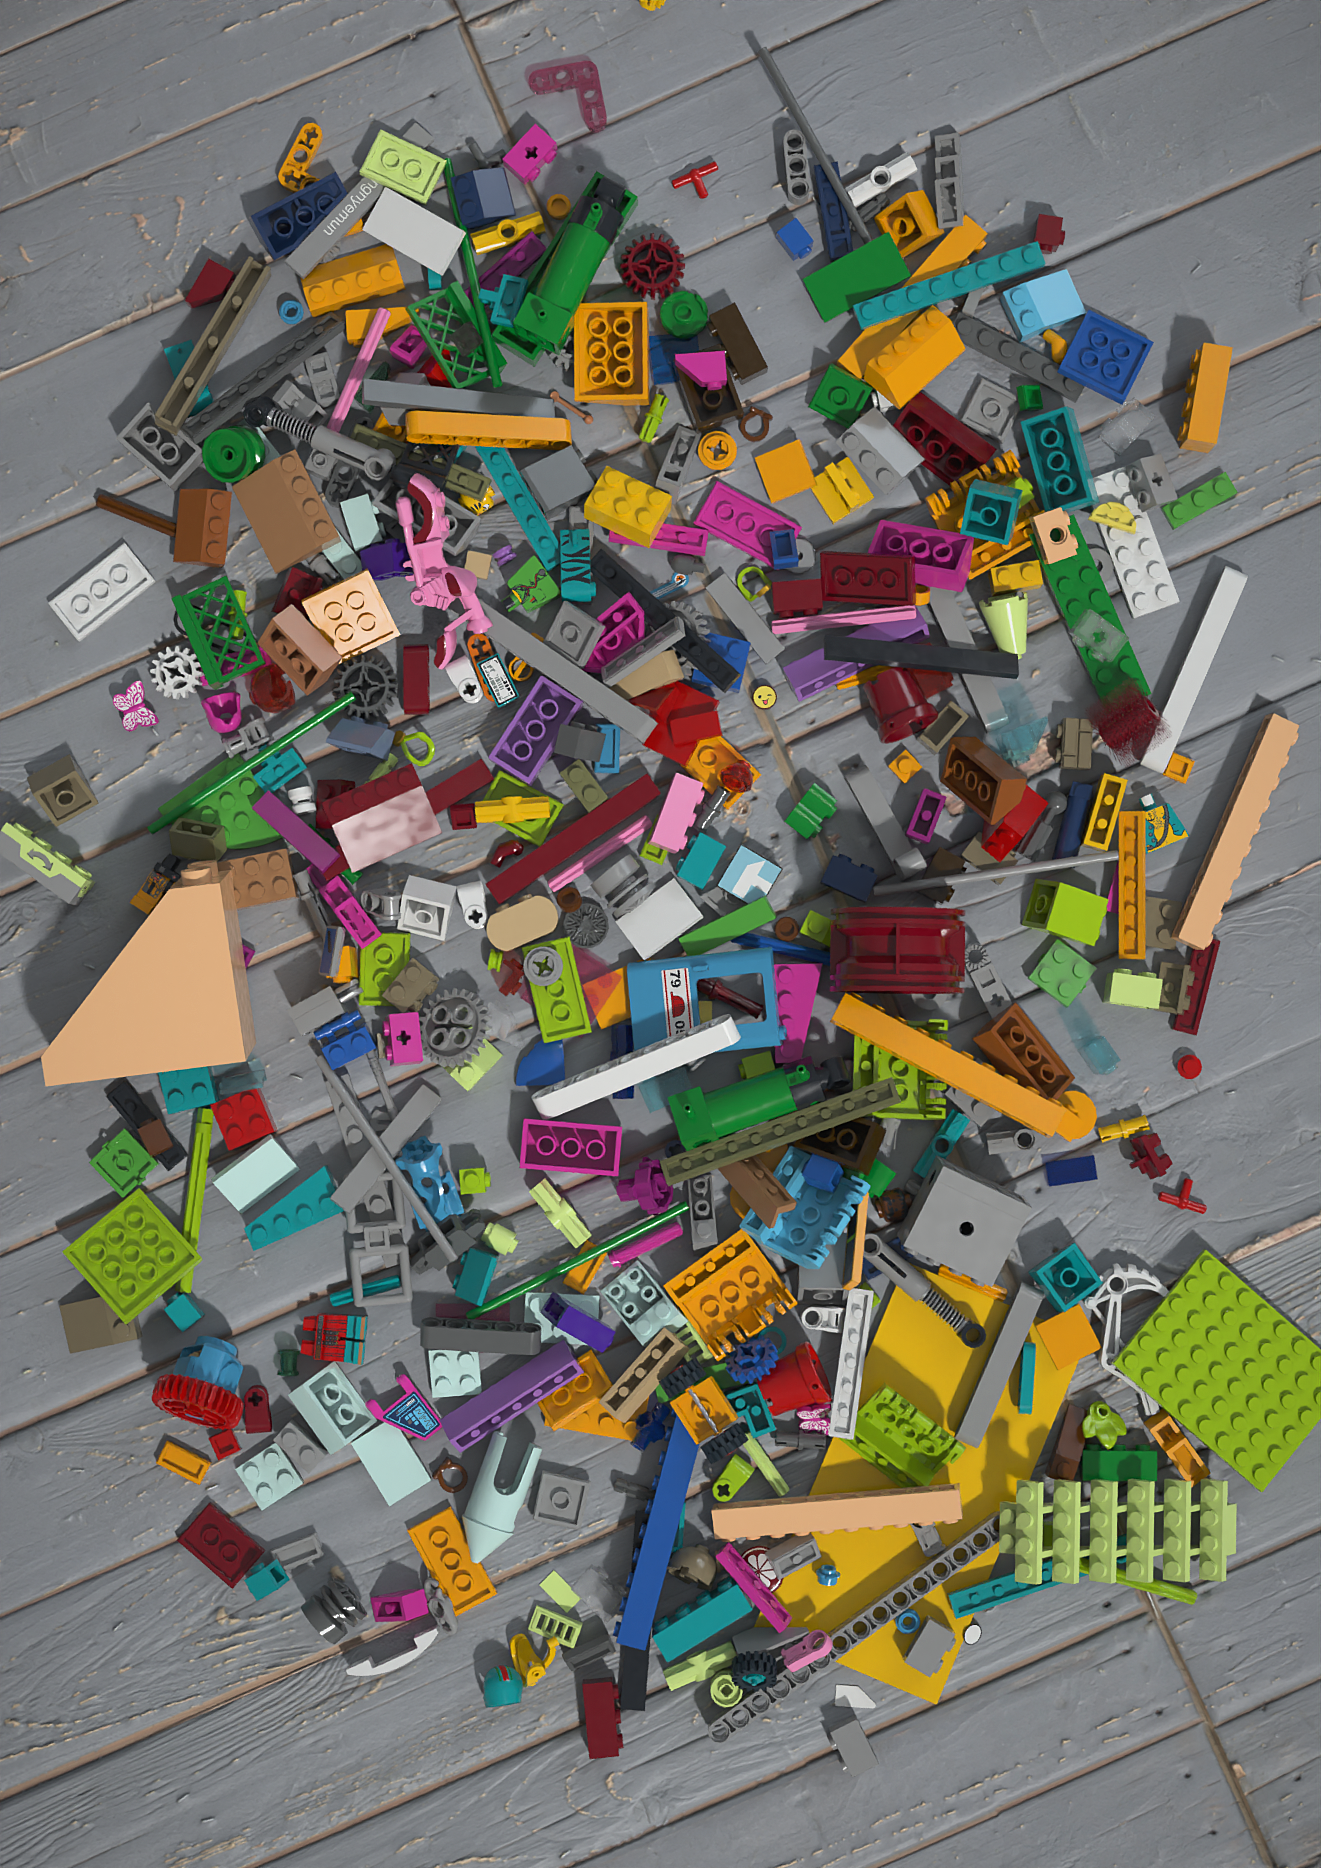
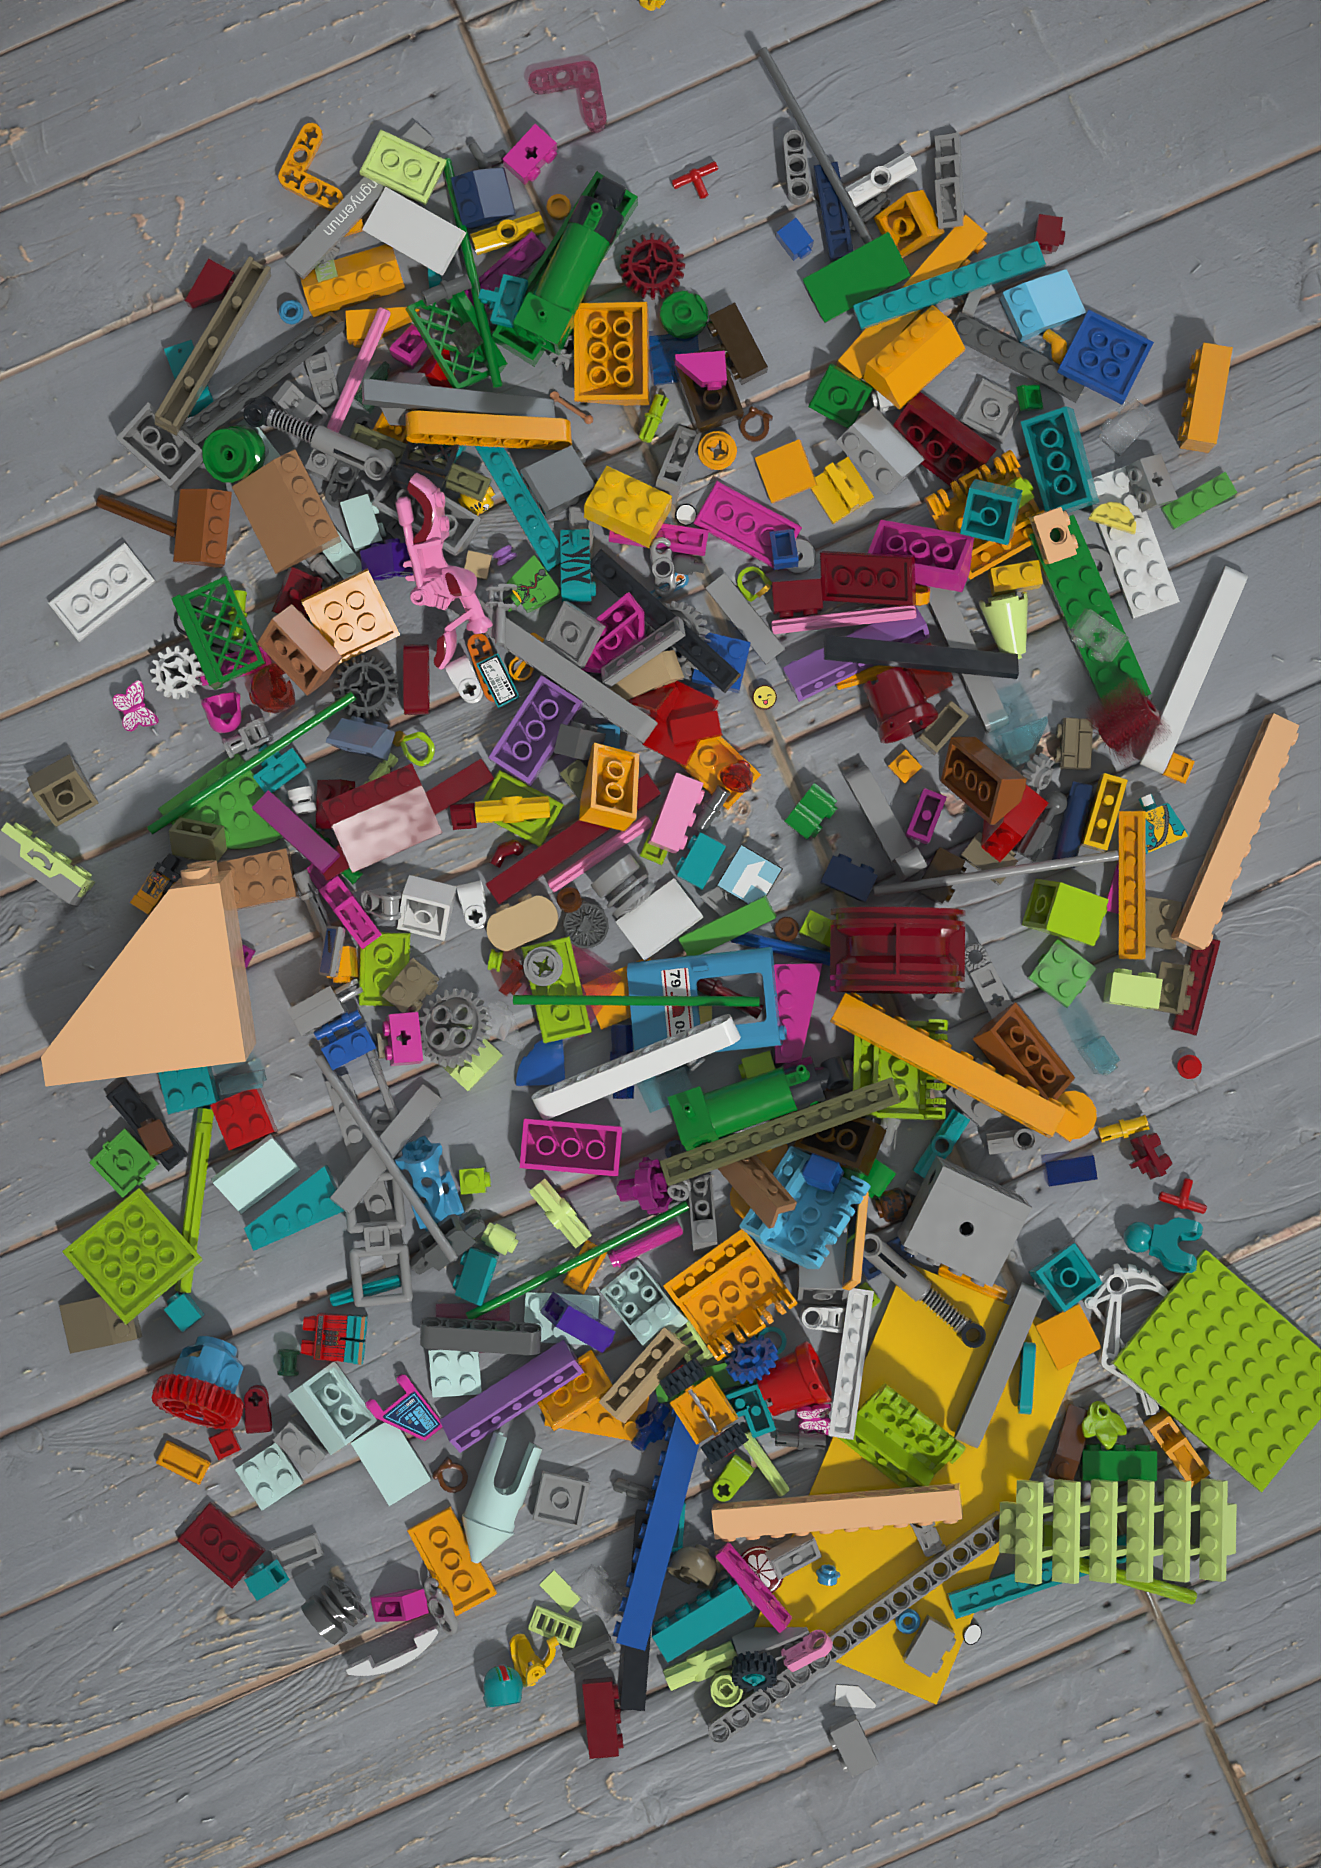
(292, 219): dark blue wedge -> none
(326, 270): none -> yellowish green sticker
(446, 290): none -> dark grey pin
(501, 610): none -> light grey piece
(610, 788): none -> light orange slope
(636, 1000): none -> green piece
(656, 557): none -> light grey piece
(680, 1190): none -> light grey bush
(686, 514): none -> white sticker
(1038, 772): none -> light grey gear
(1163, 1242): none -> teal piece

